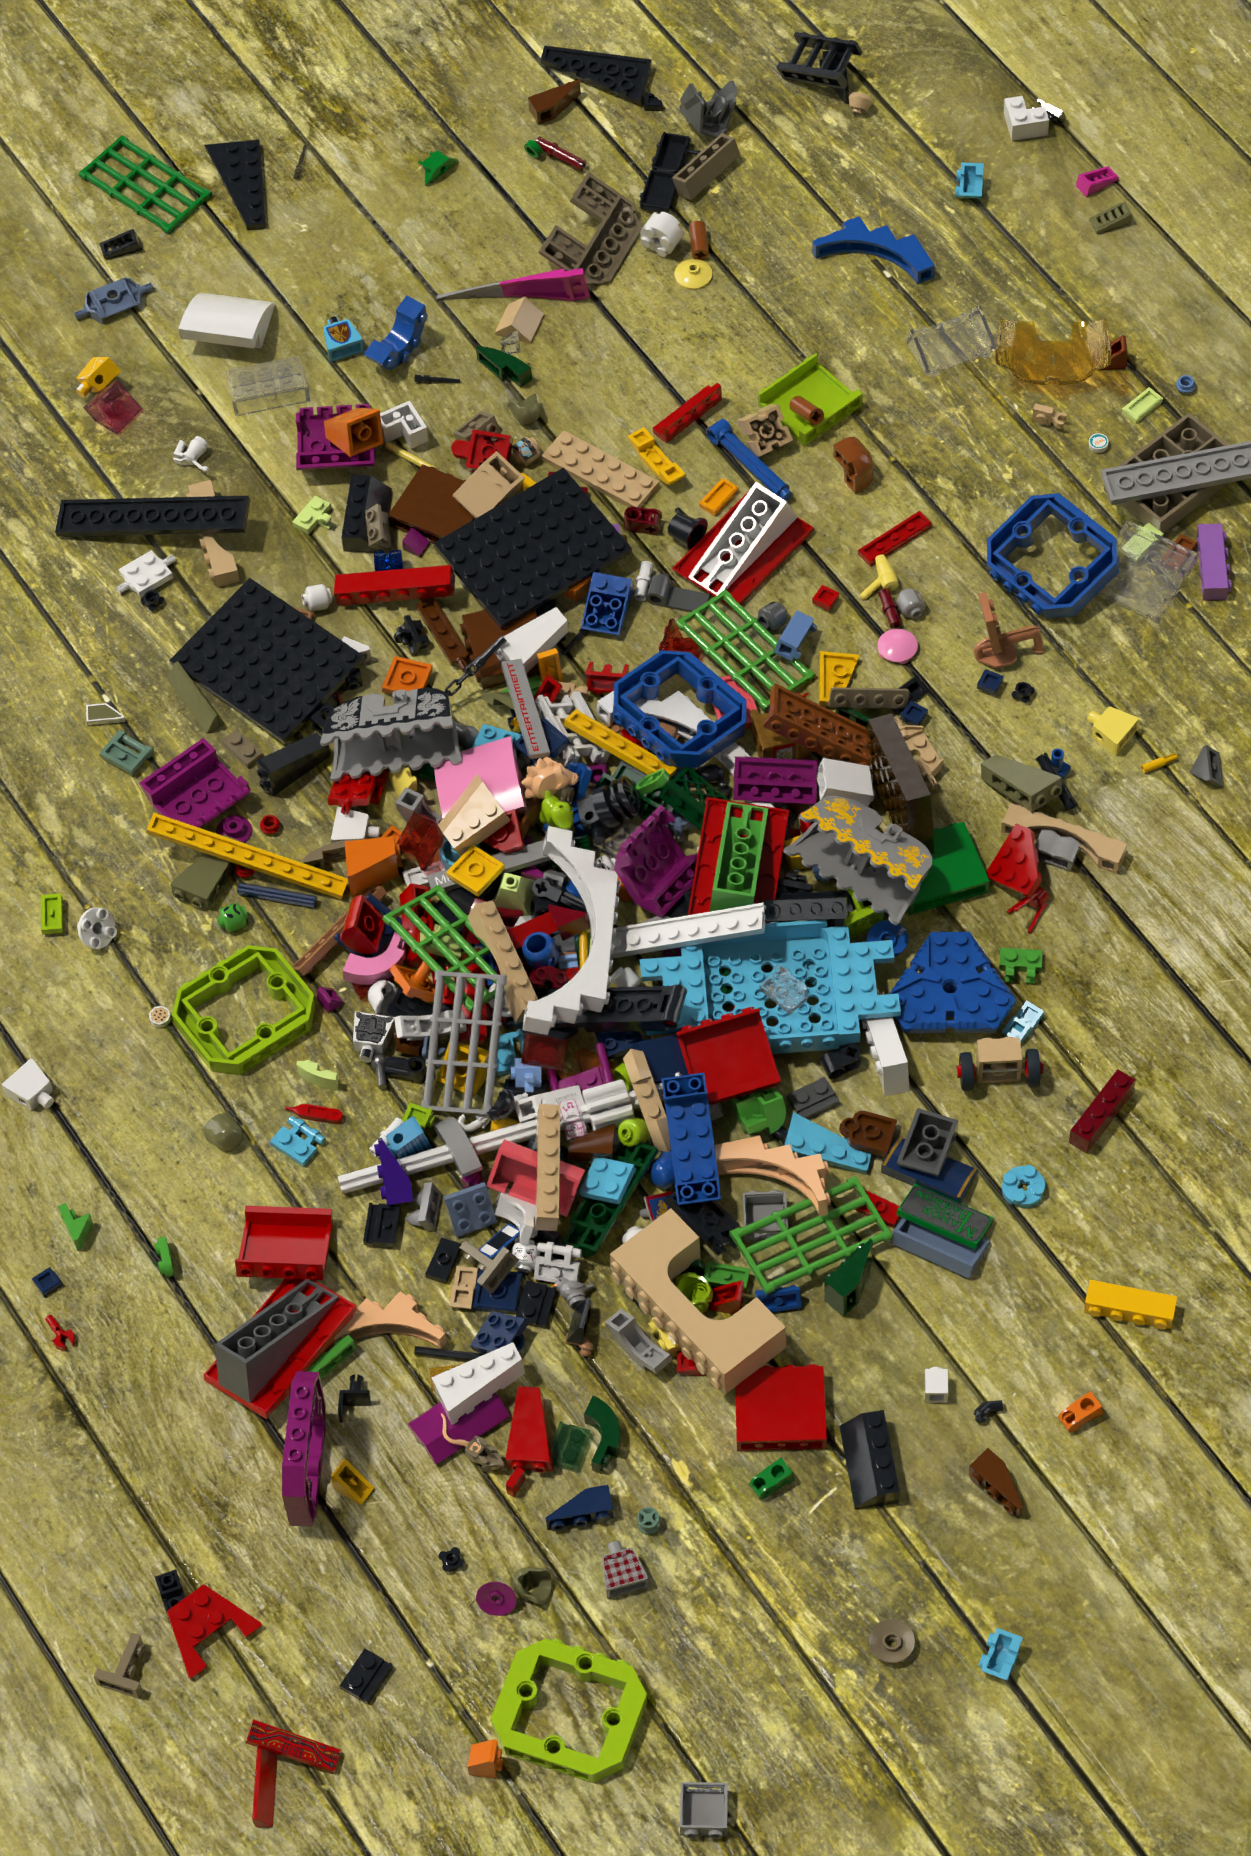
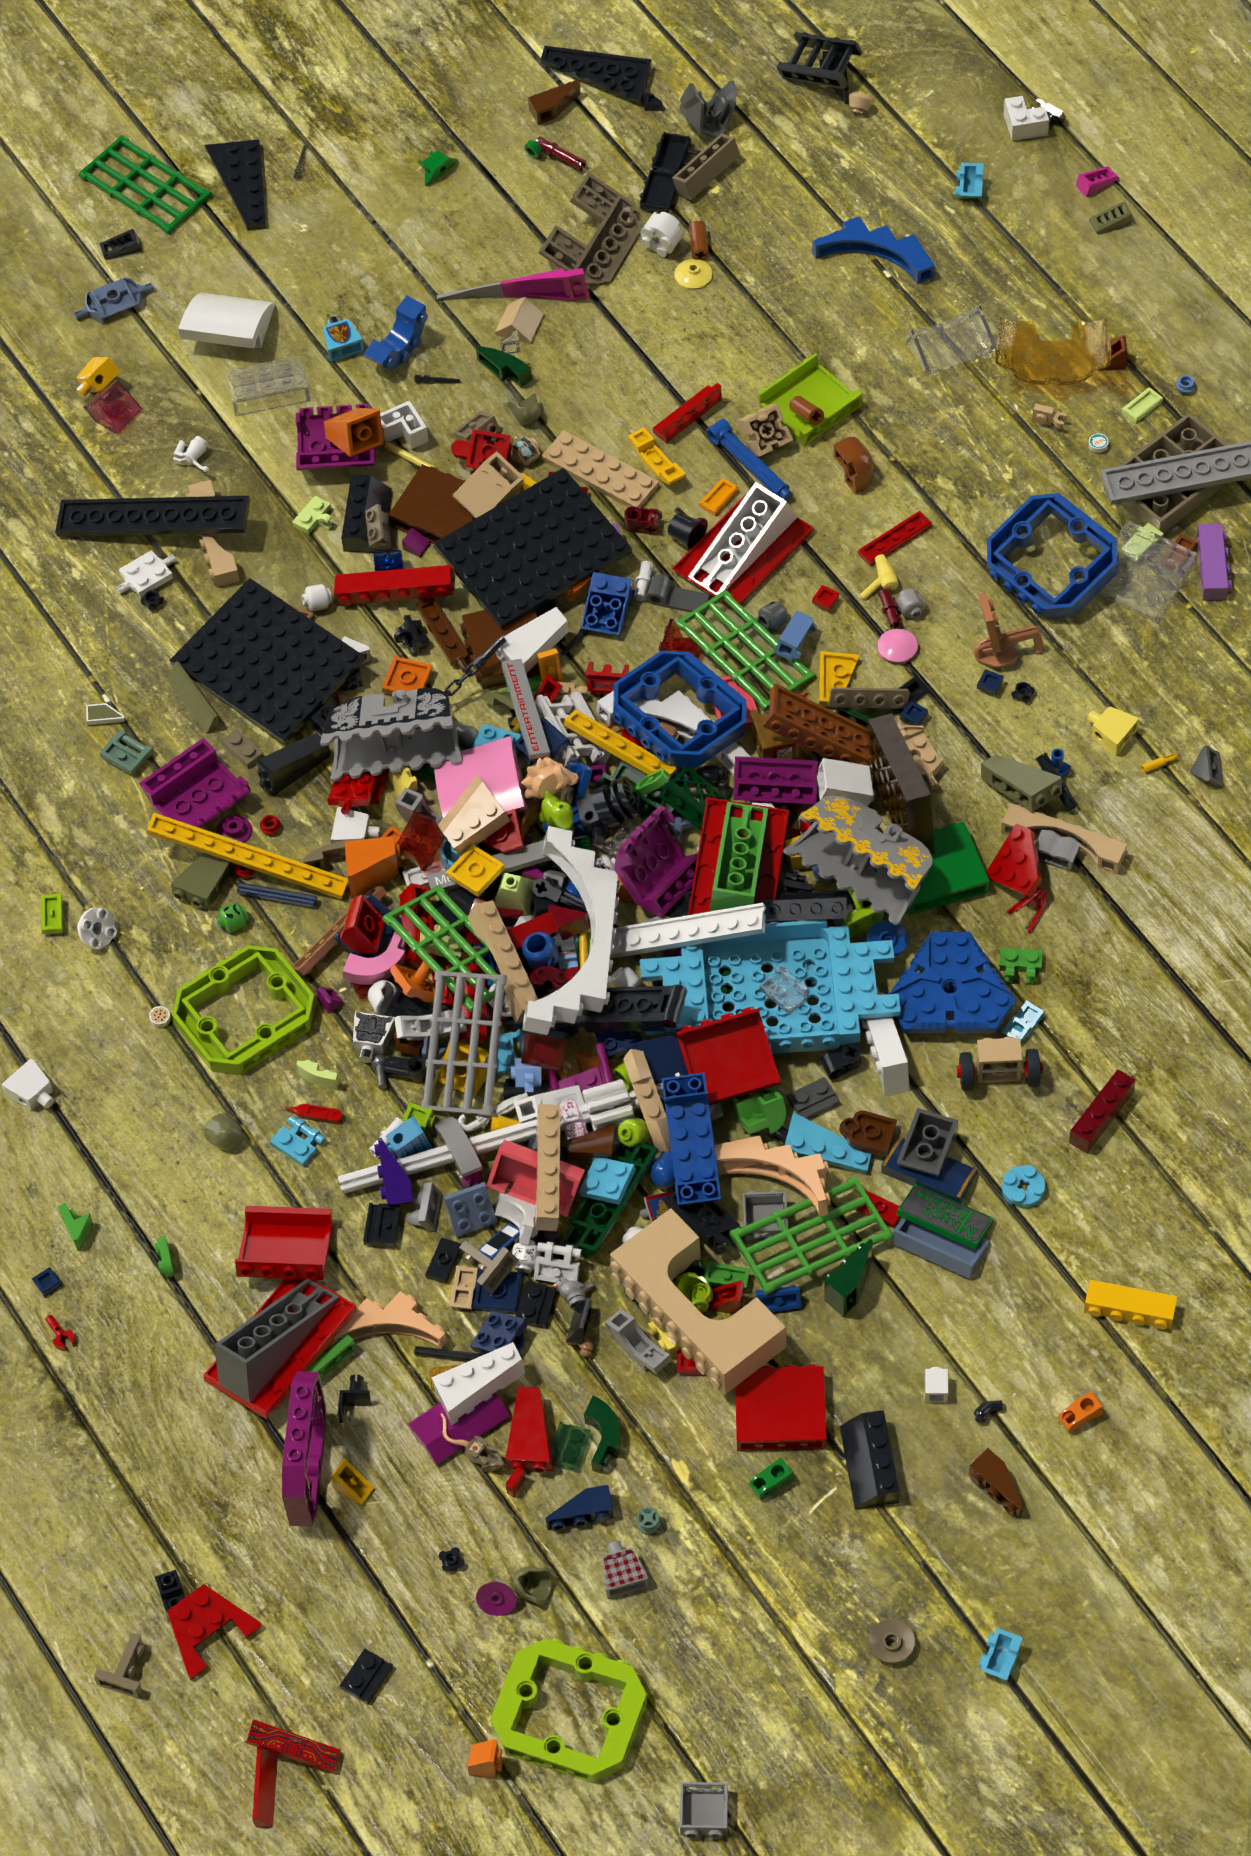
(503, 1106): black hair -> none

